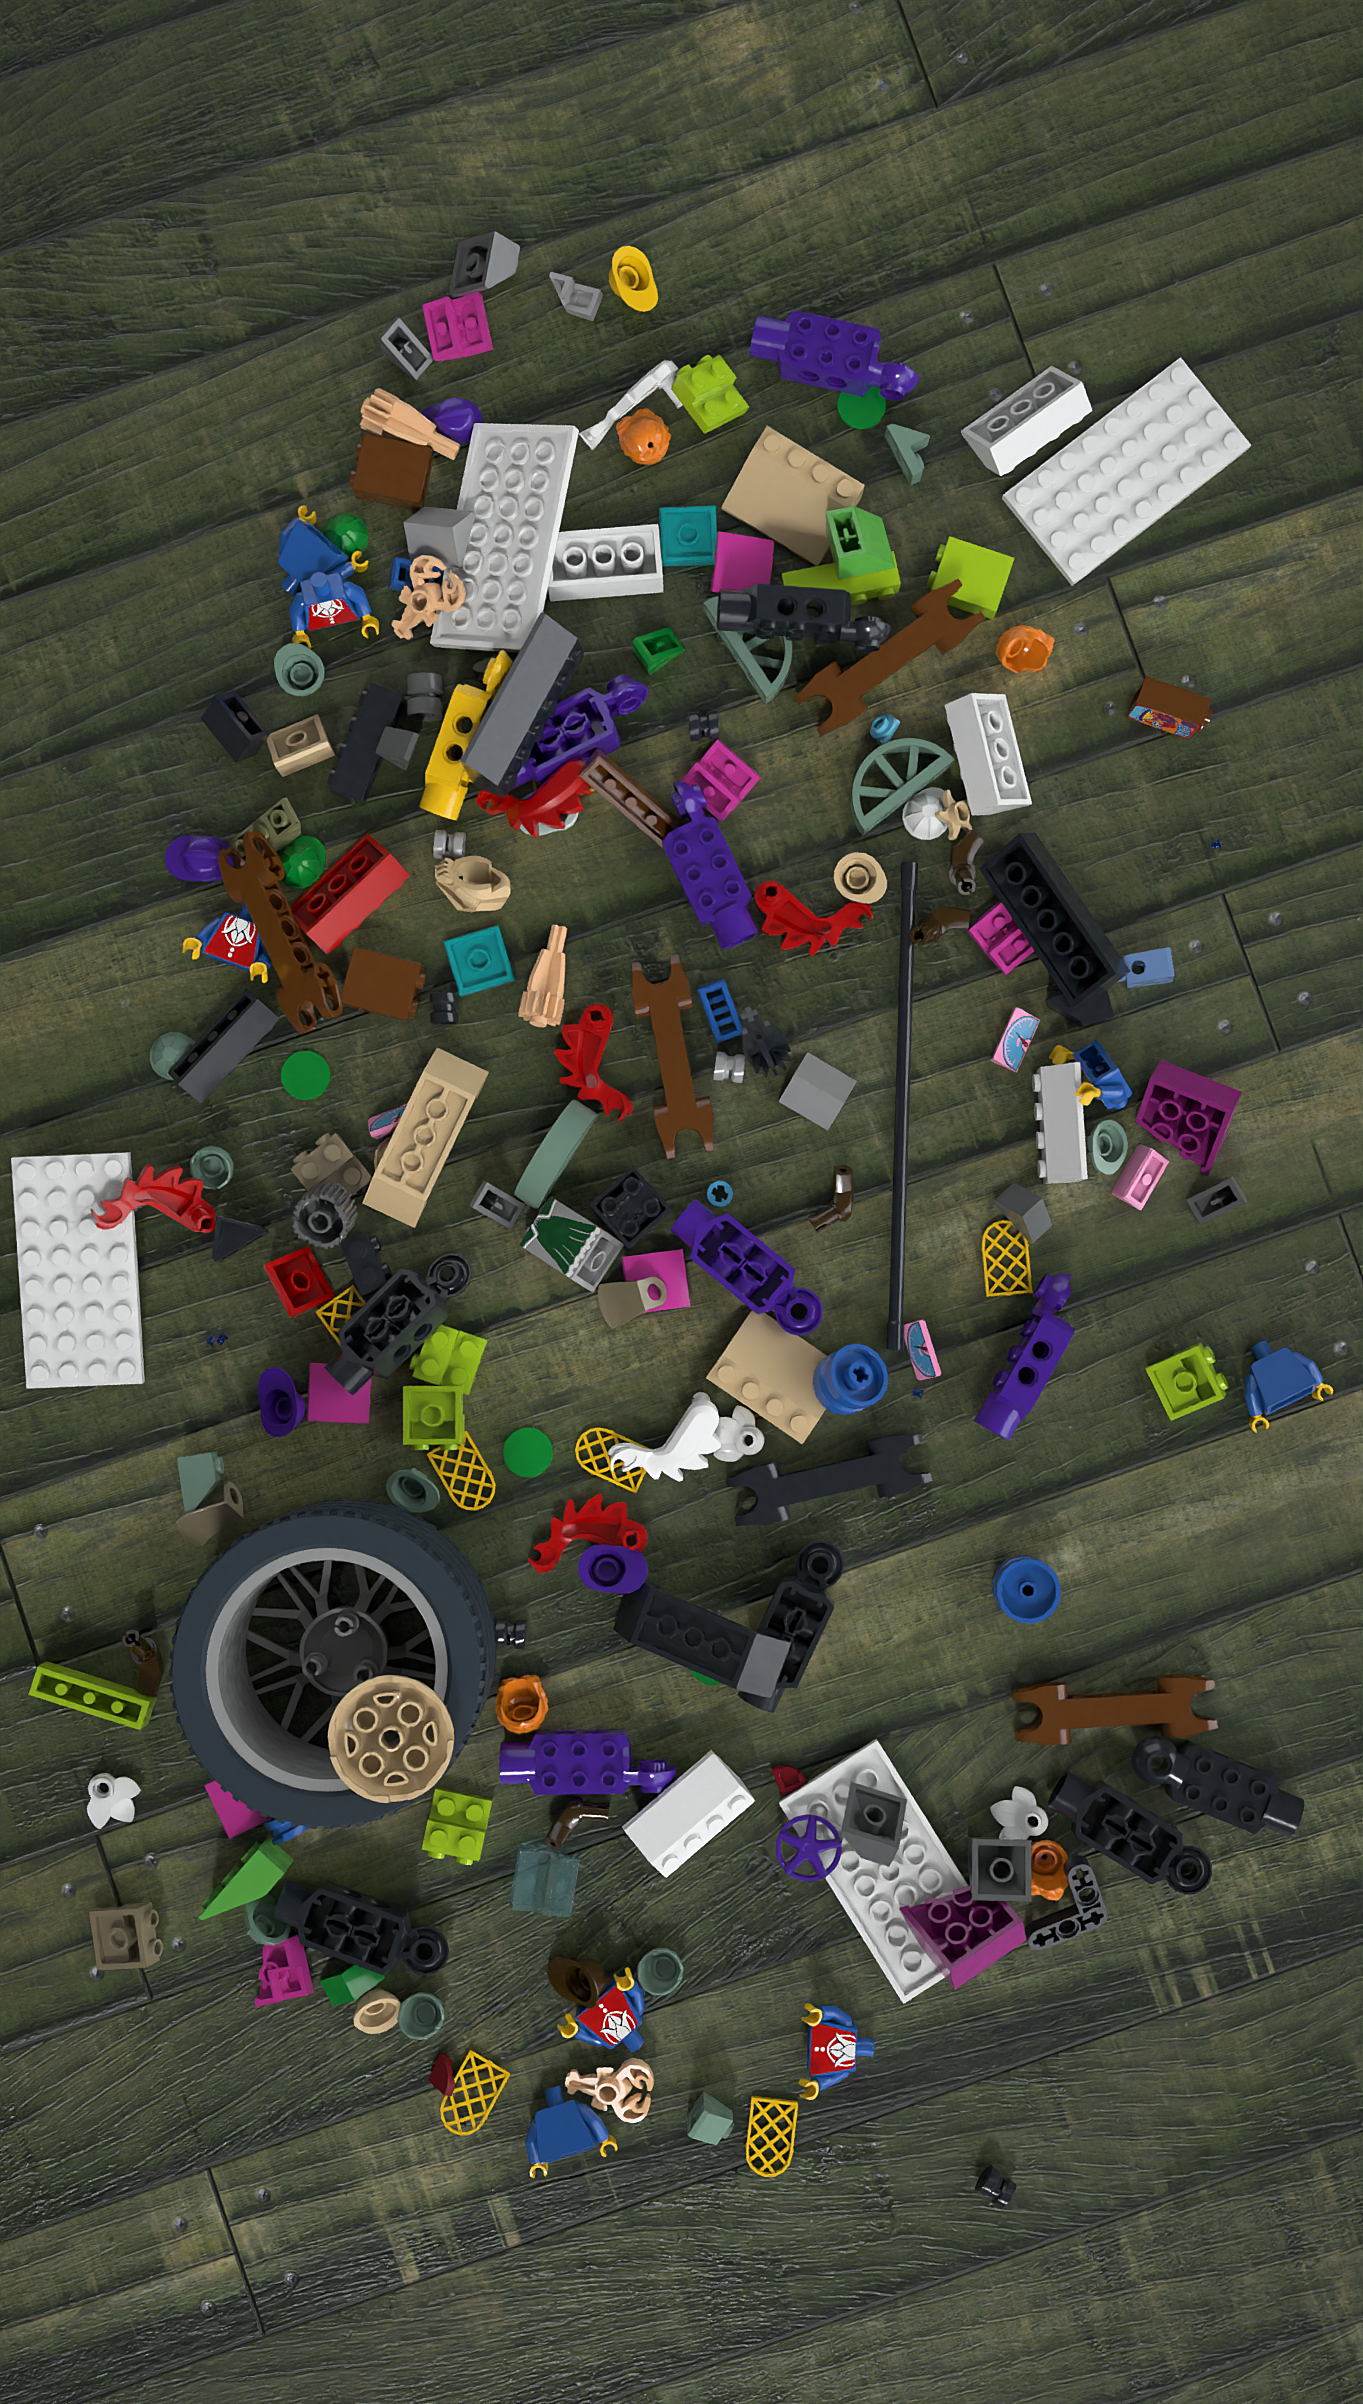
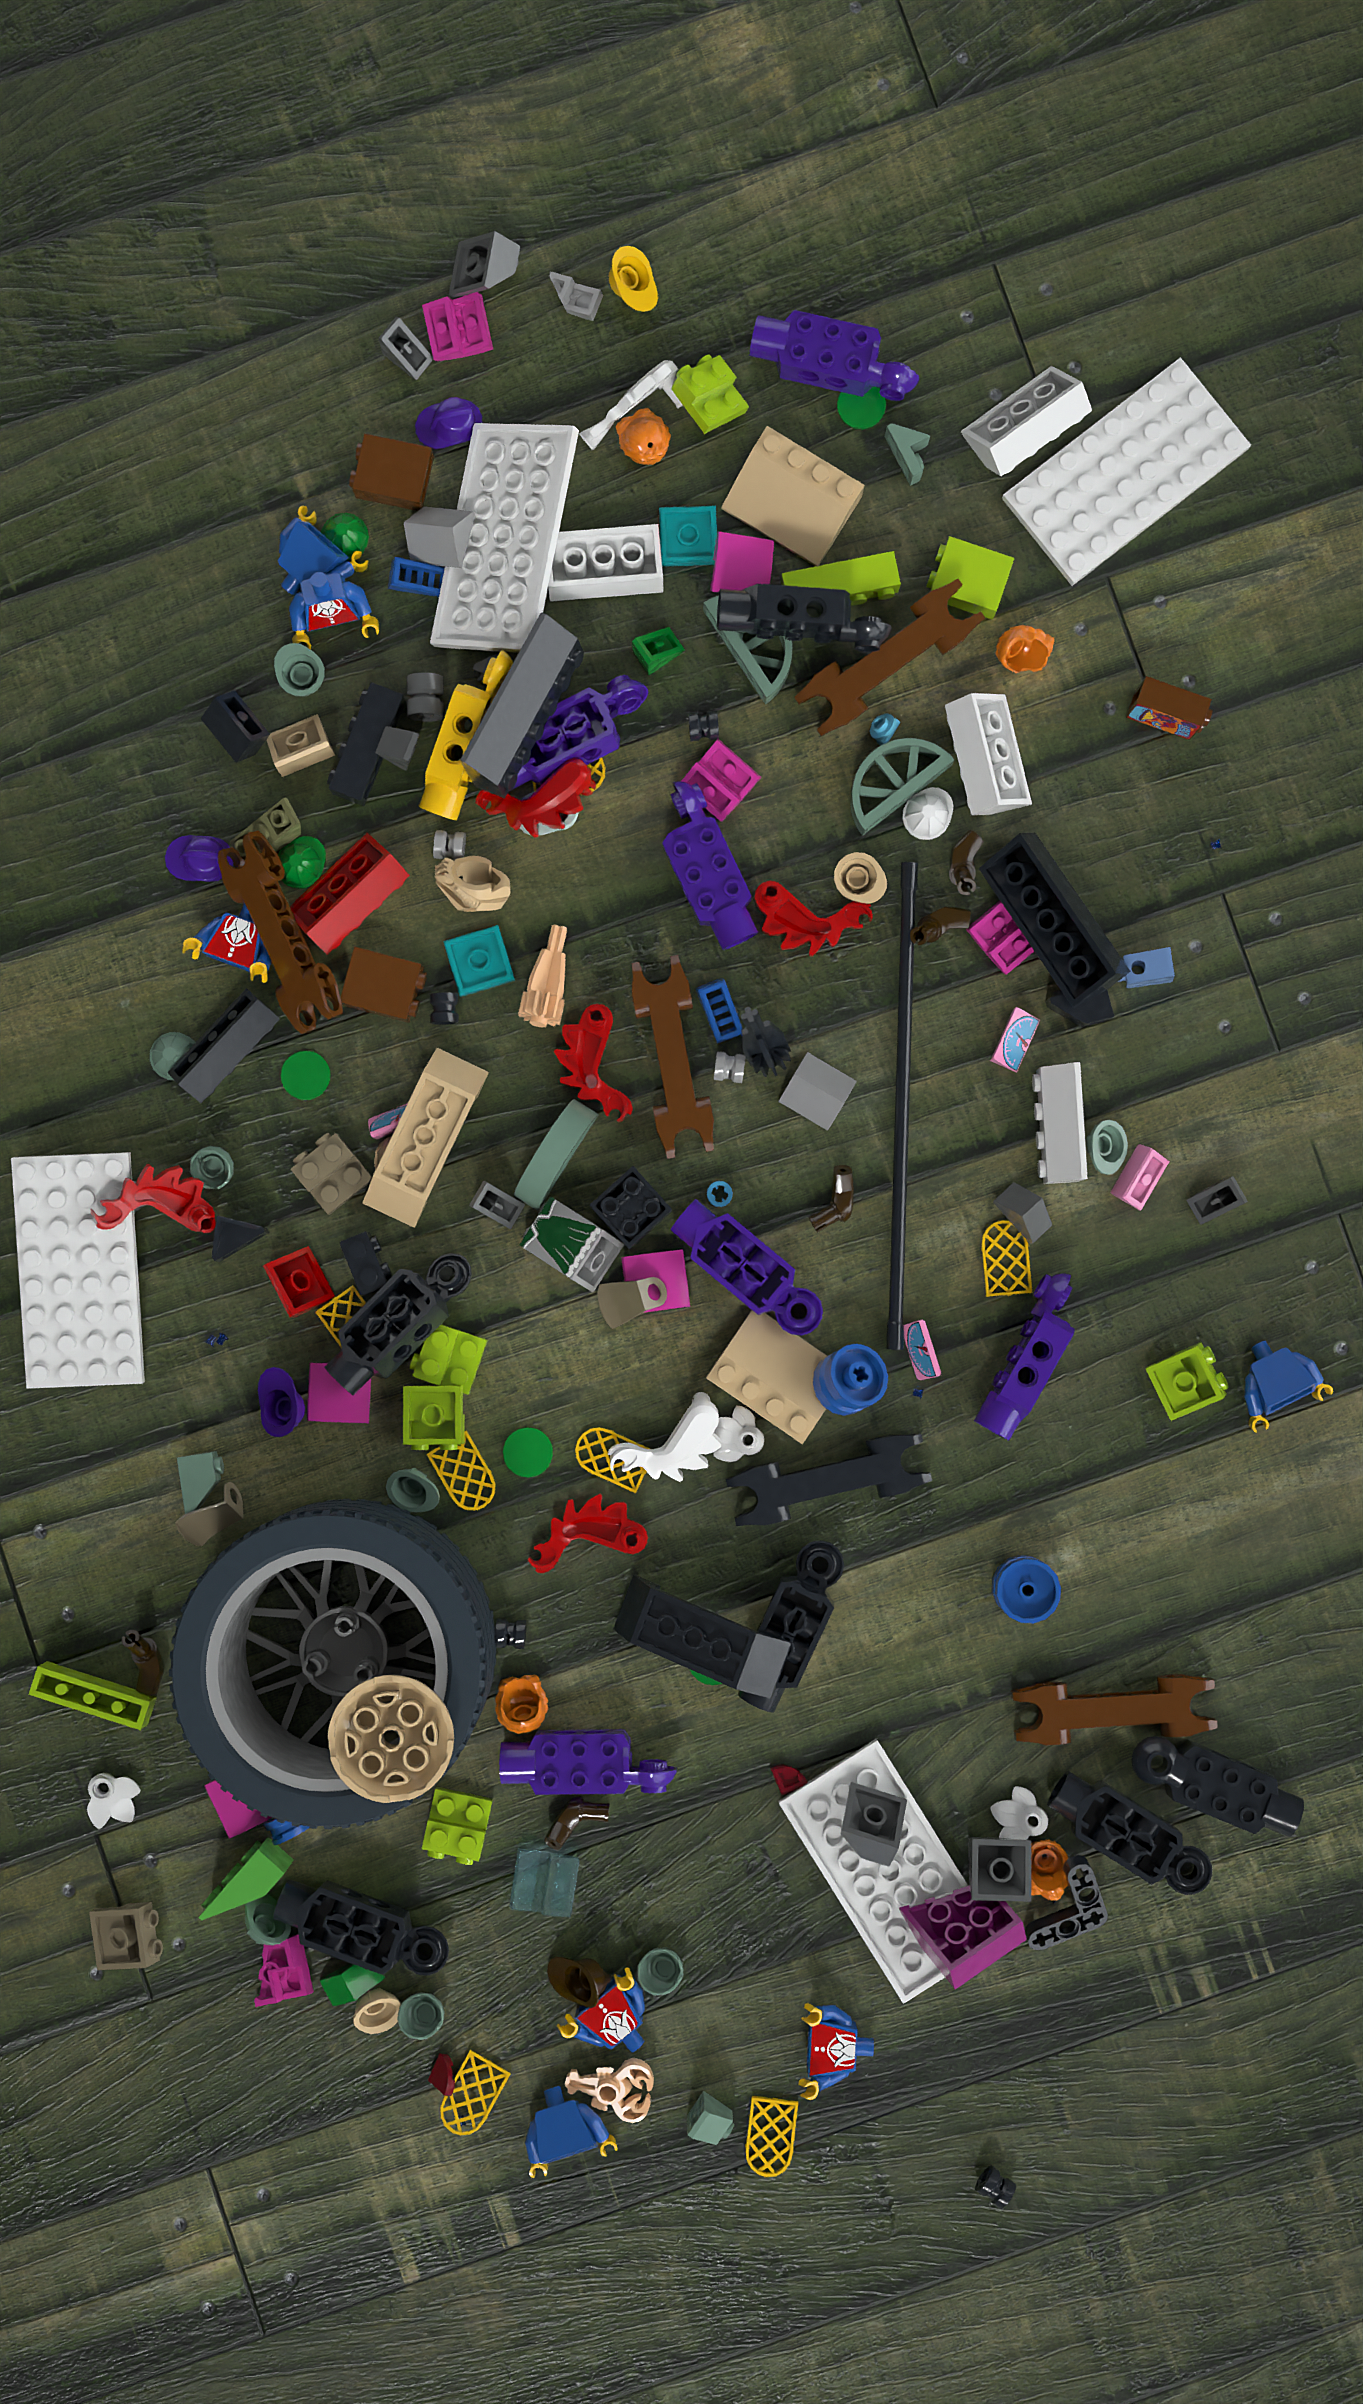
(337, 1211): dark grey brick -> none
(394, 419): light nougat piece -> none
(427, 596): light nougat animal -> none
(612, 1569): dark purple piece -> none
(629, 797): reddish brown slope -> none
(688, 1813): white slope -> none
(808, 1848): dark purple wheel -> none
(857, 542): bright green slope -> none
(955, 815): tan animal -> none
(1103, 1075): blue torso -> none
(1188, 1112): magenta wedge -> none

